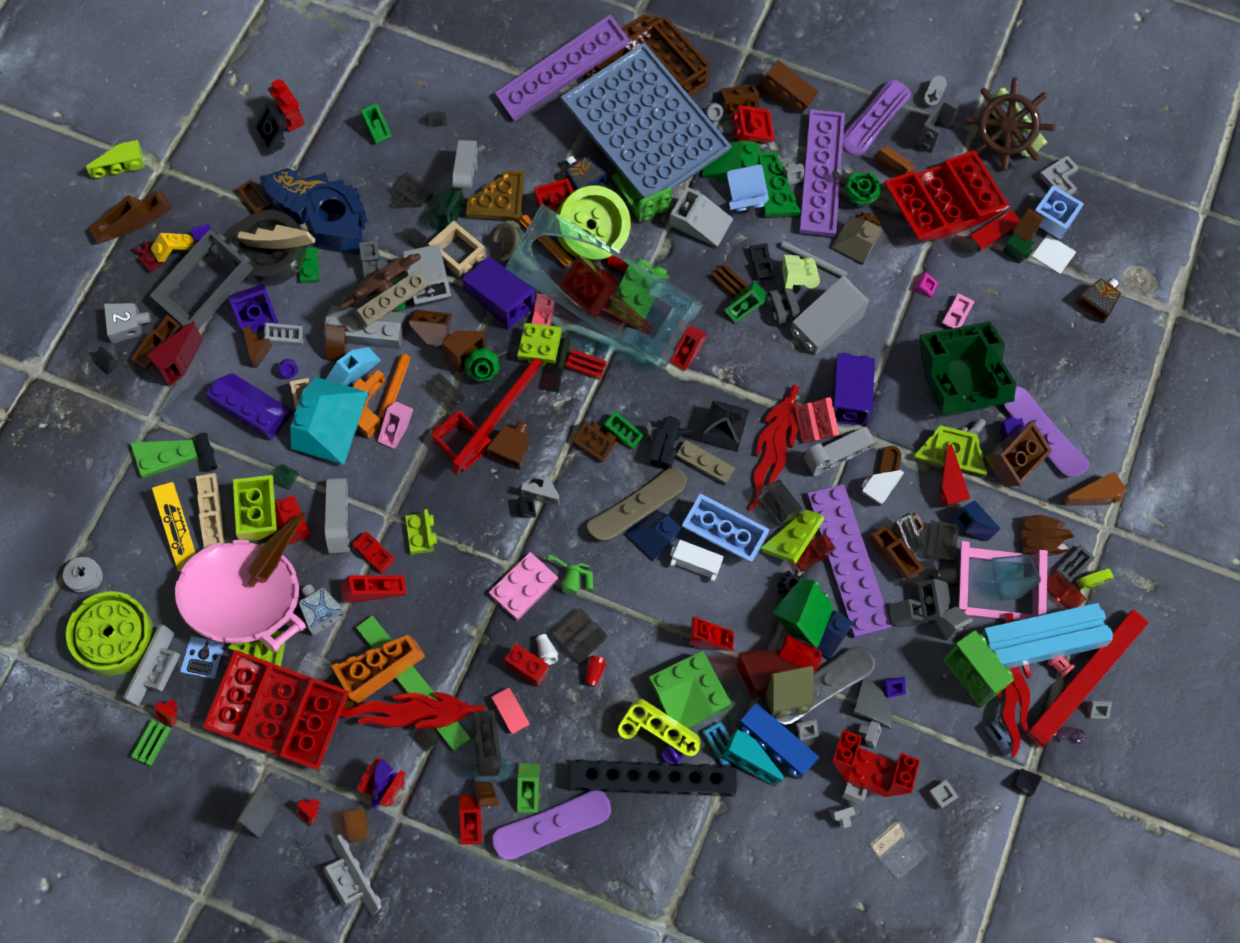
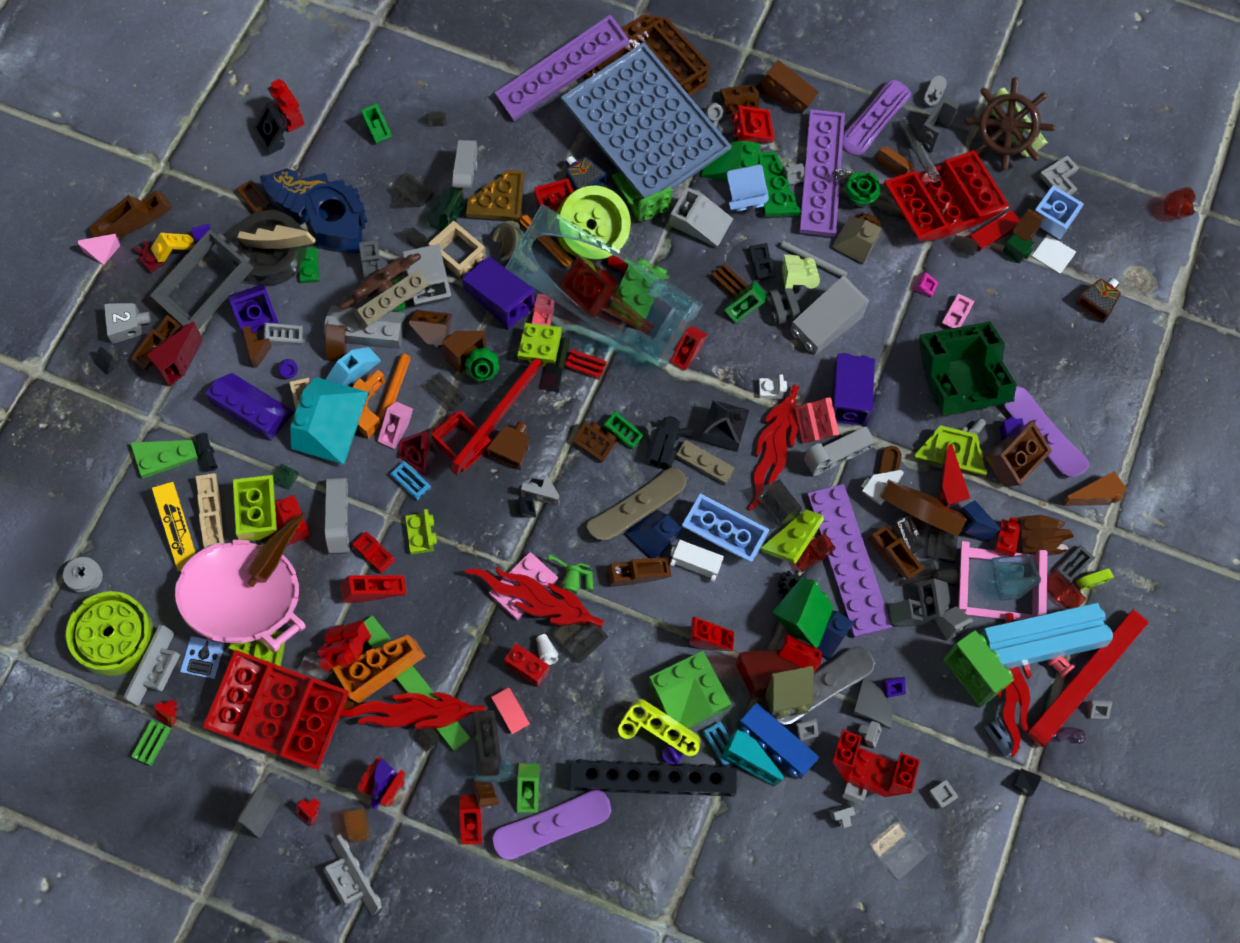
(100, 247): none -> bright pink slope
(119, 159): lime slope -> none
(320, 609): light grey torso -> none
(343, 645): none -> red hips
(415, 451): none -> dark red slope
(421, 491): none -> dark azure tile
(544, 604): none -> red piece
(595, 669): red cone -> none
(638, 571): none -> reddish brown slope
(772, 388): none -> white bracket
(909, 129): none -> dark grey piece
(923, 507): none -> reddish brown slope
(1008, 537): none -> red plate
(1180, 203): none -> clear red hair

